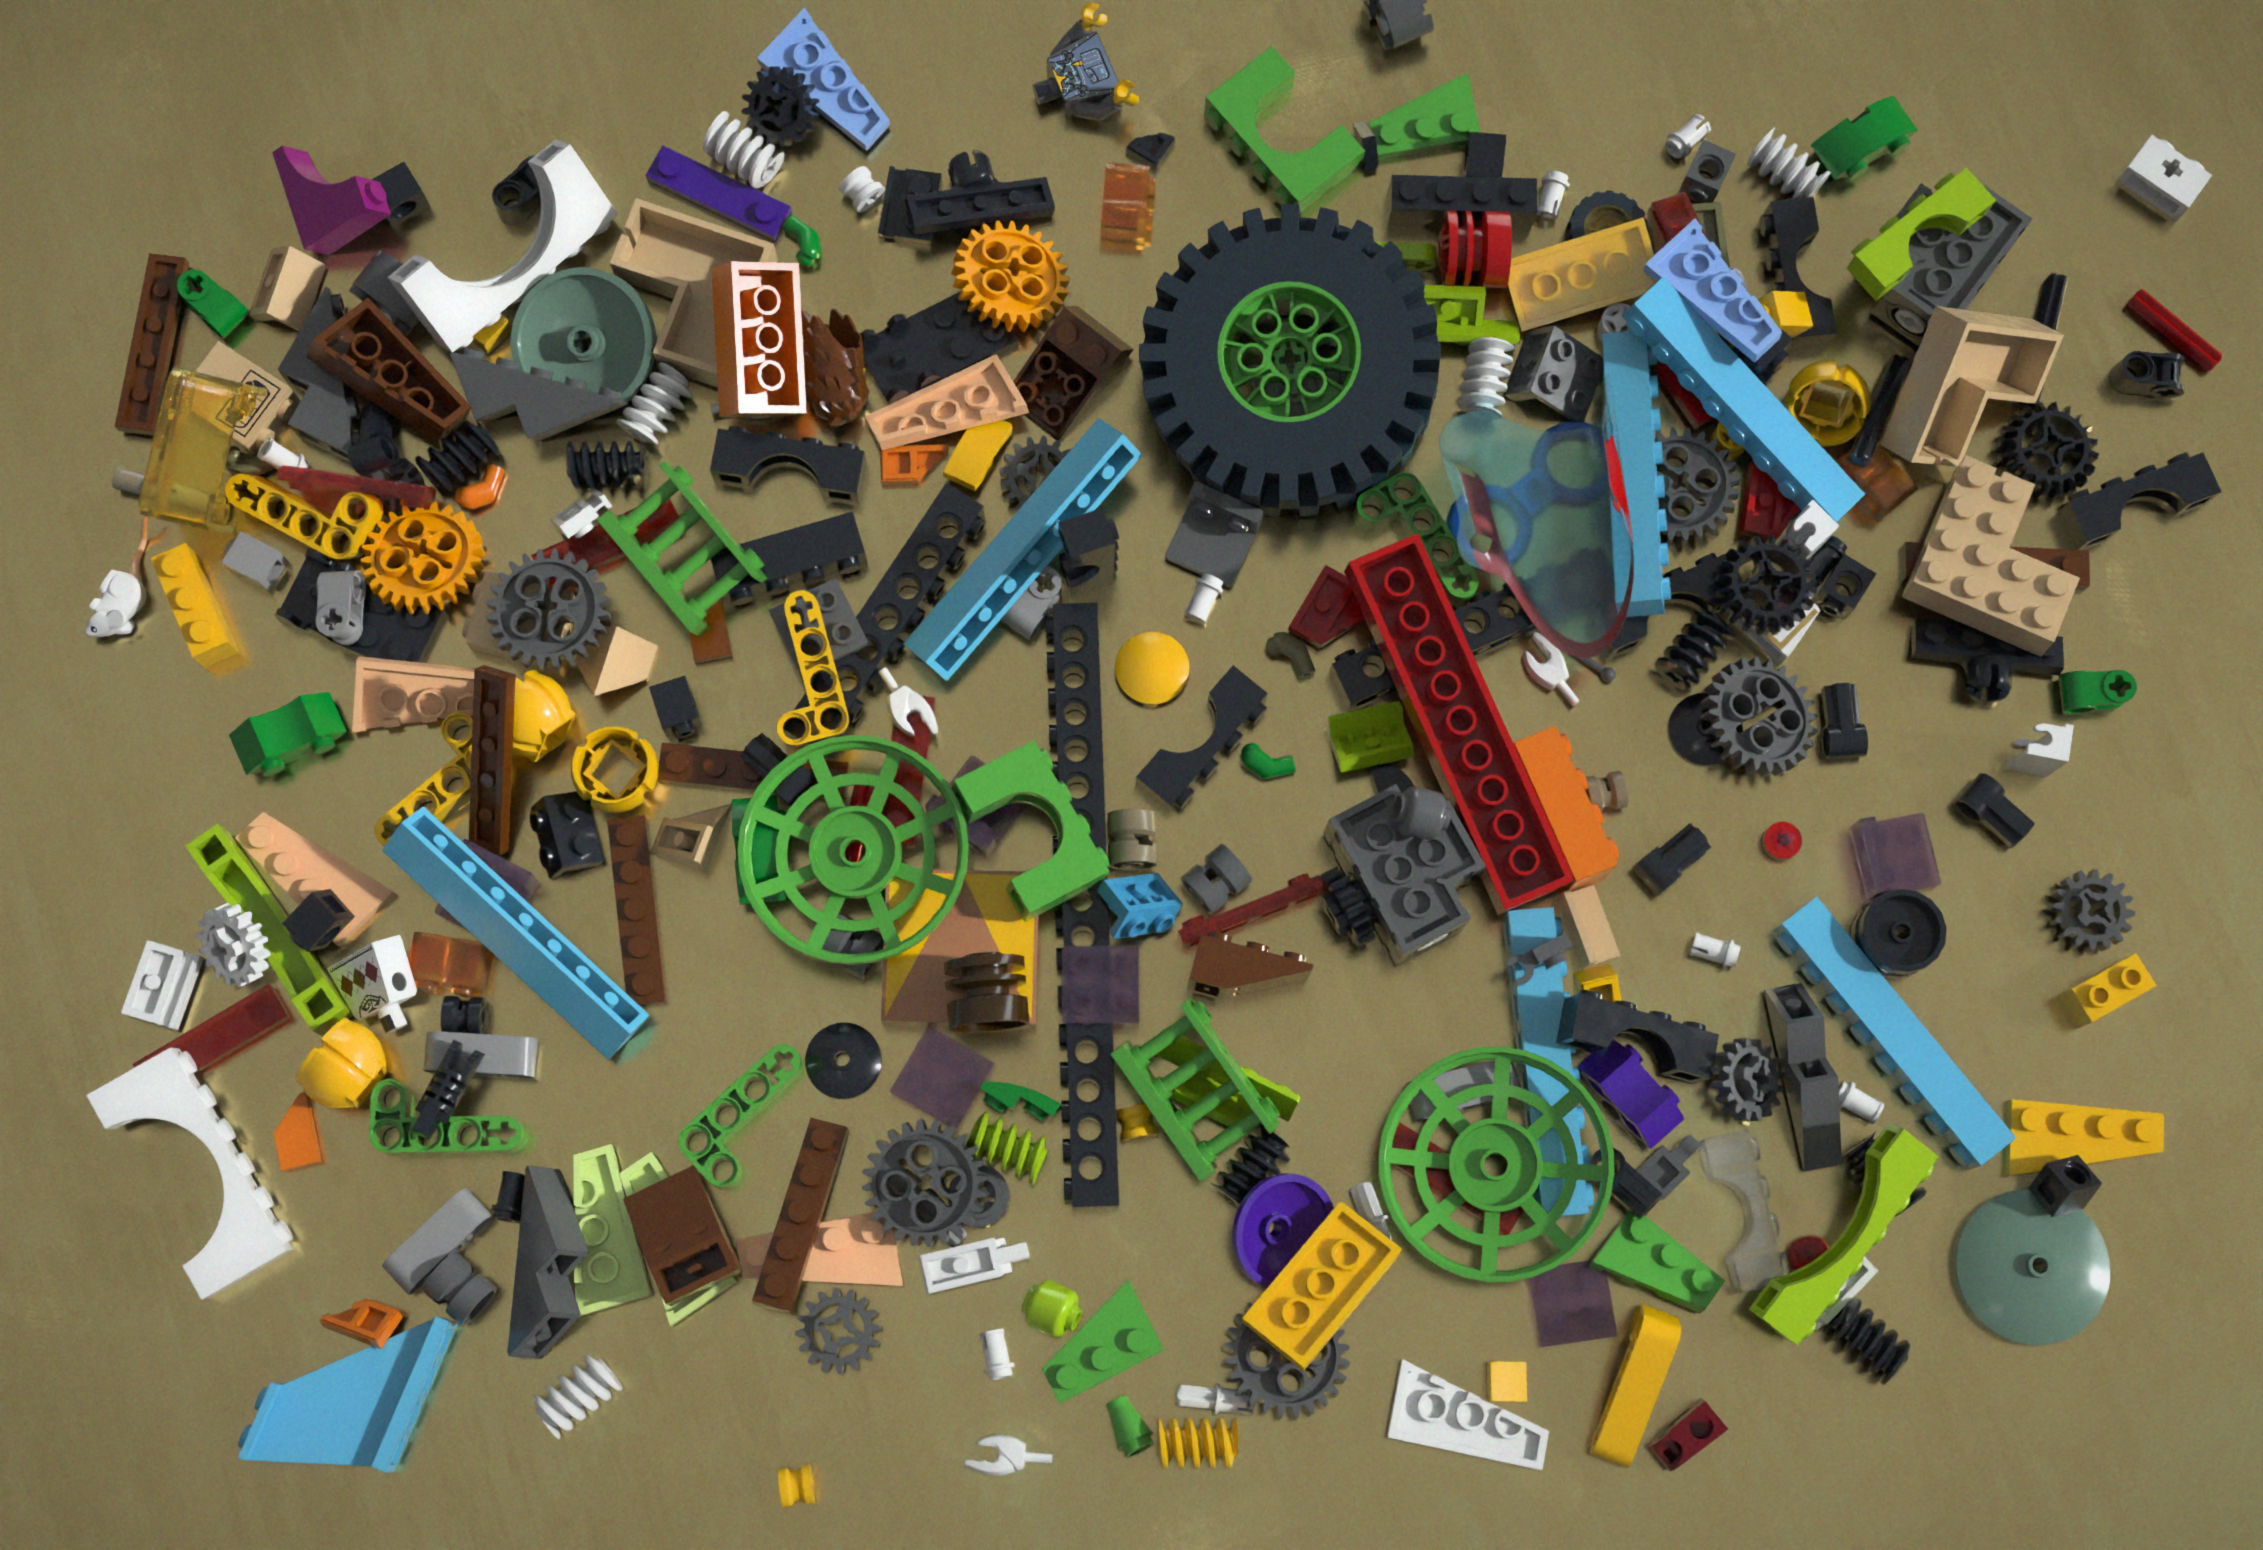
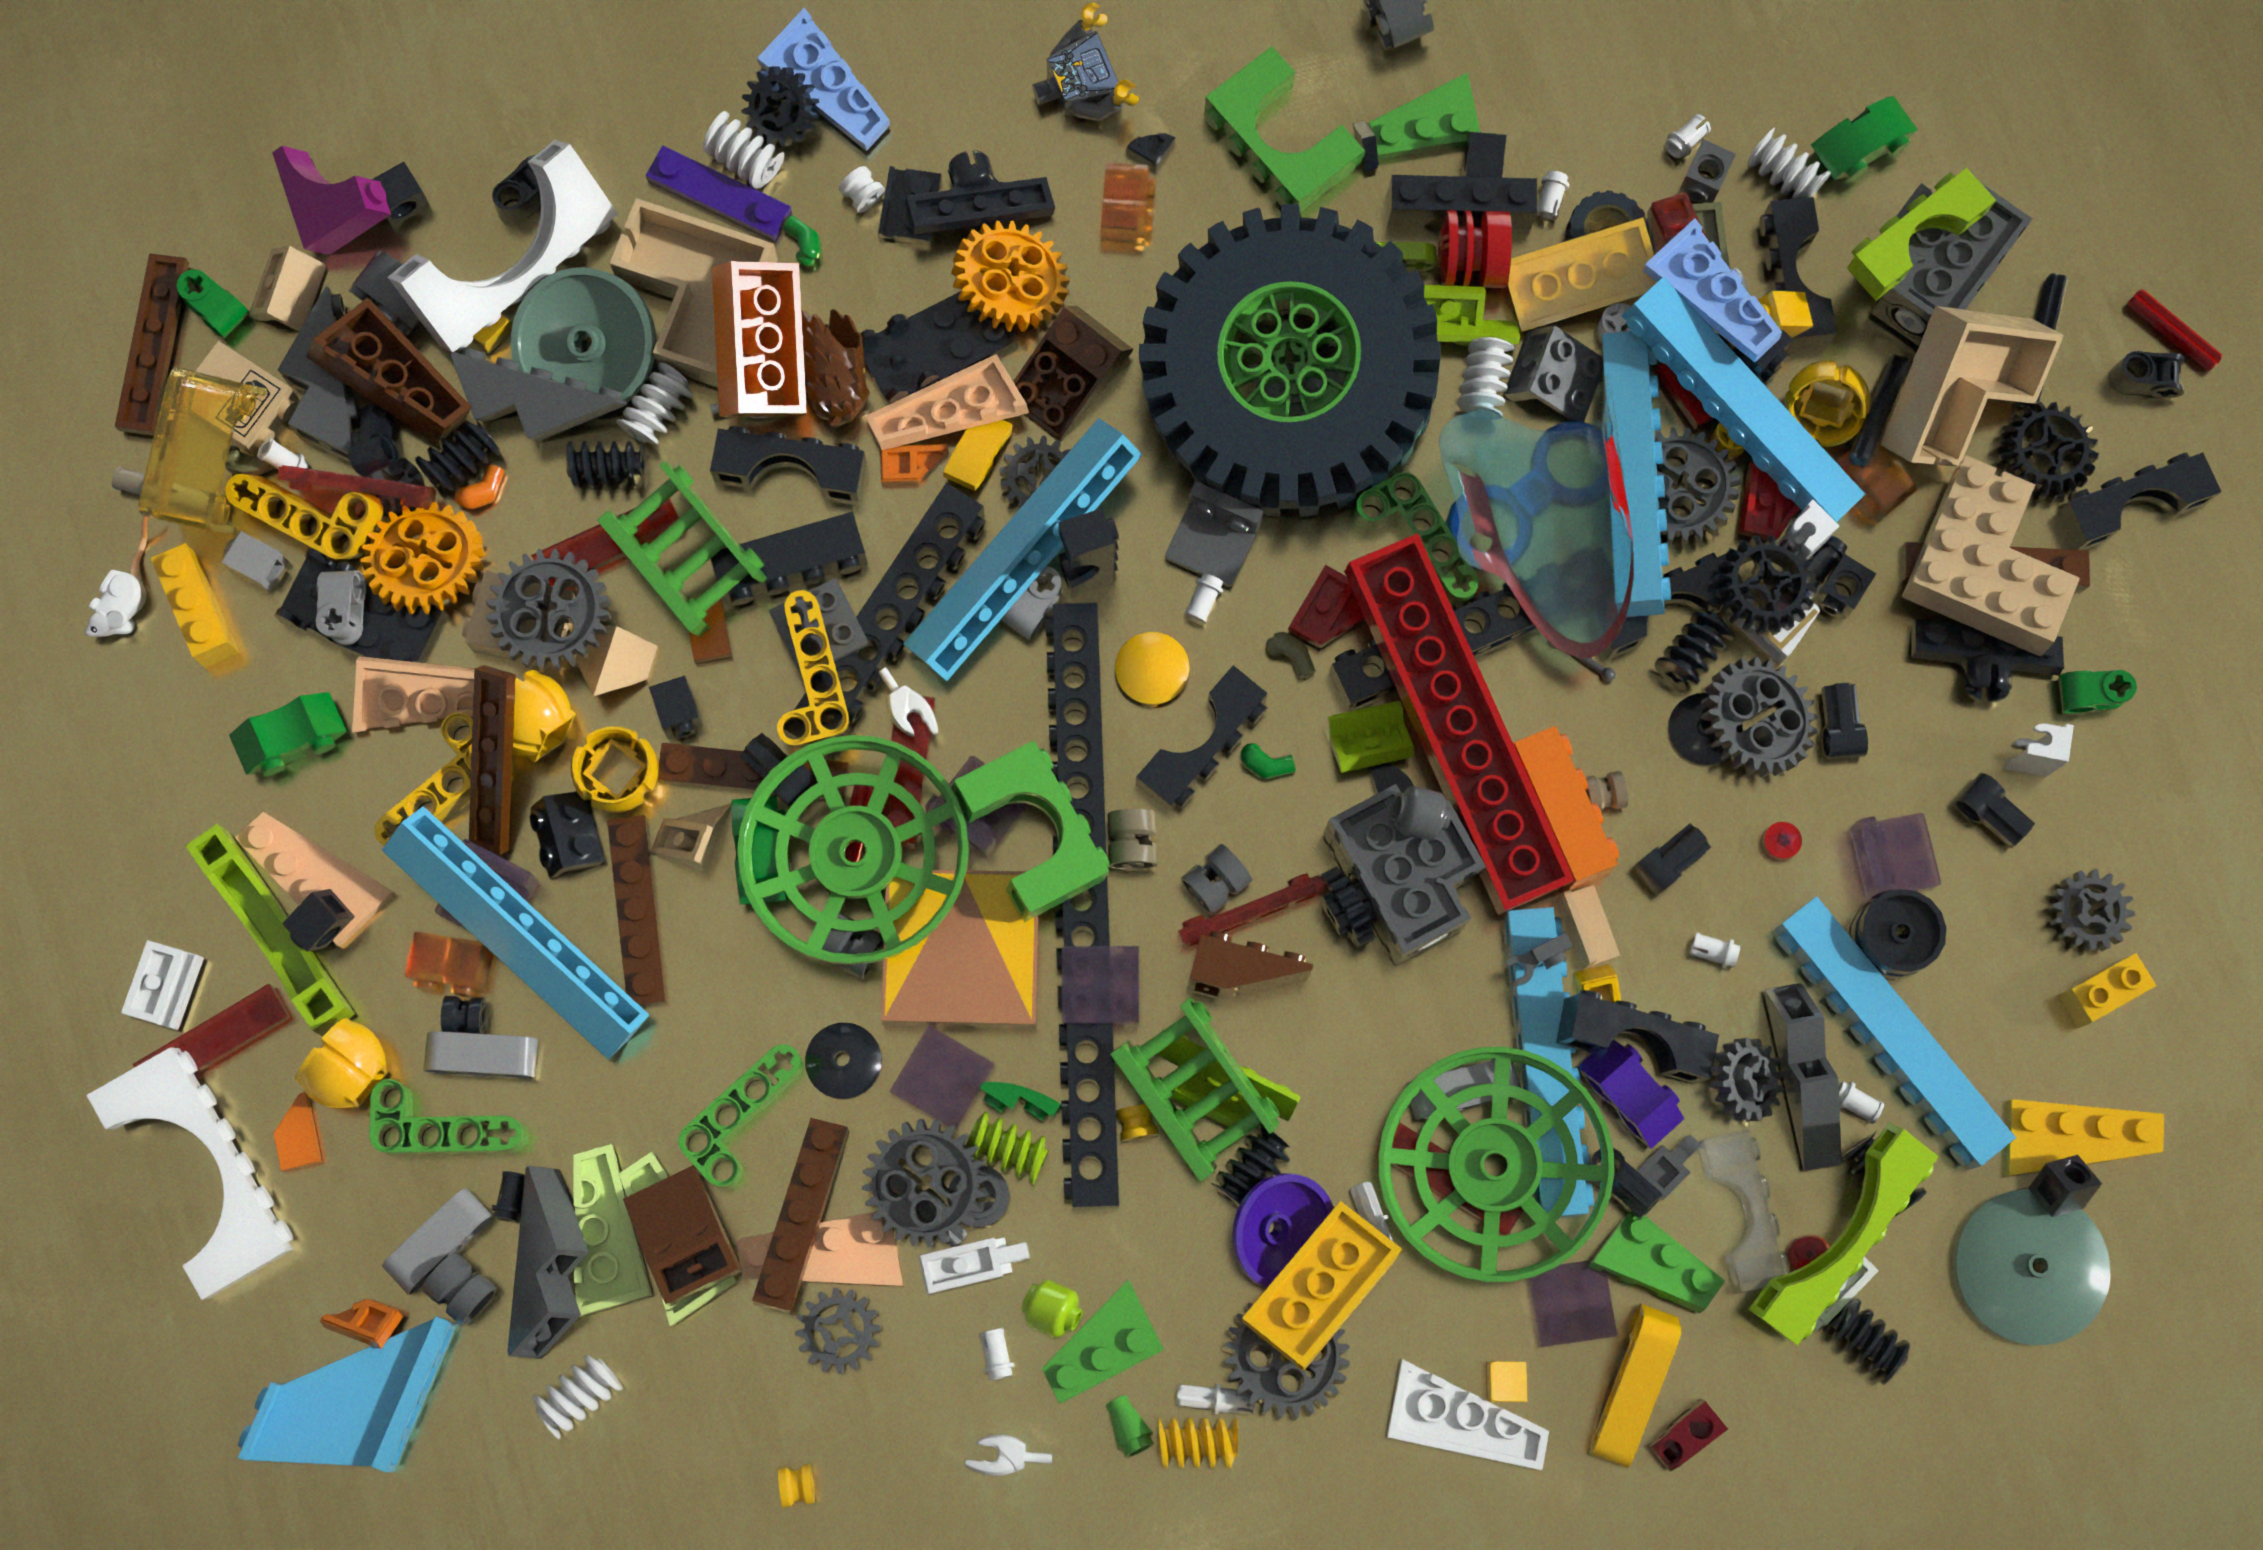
(233, 944): white gear -> none
(376, 982): white torso -> none
(445, 1091): black hinge -> none
(578, 516): white plate -> none
(986, 991): dark brown wheel -> none
(1141, 904): dark azure bracket -> none
(1553, 672): white hand -> none
(2148, 180): white brick -> none

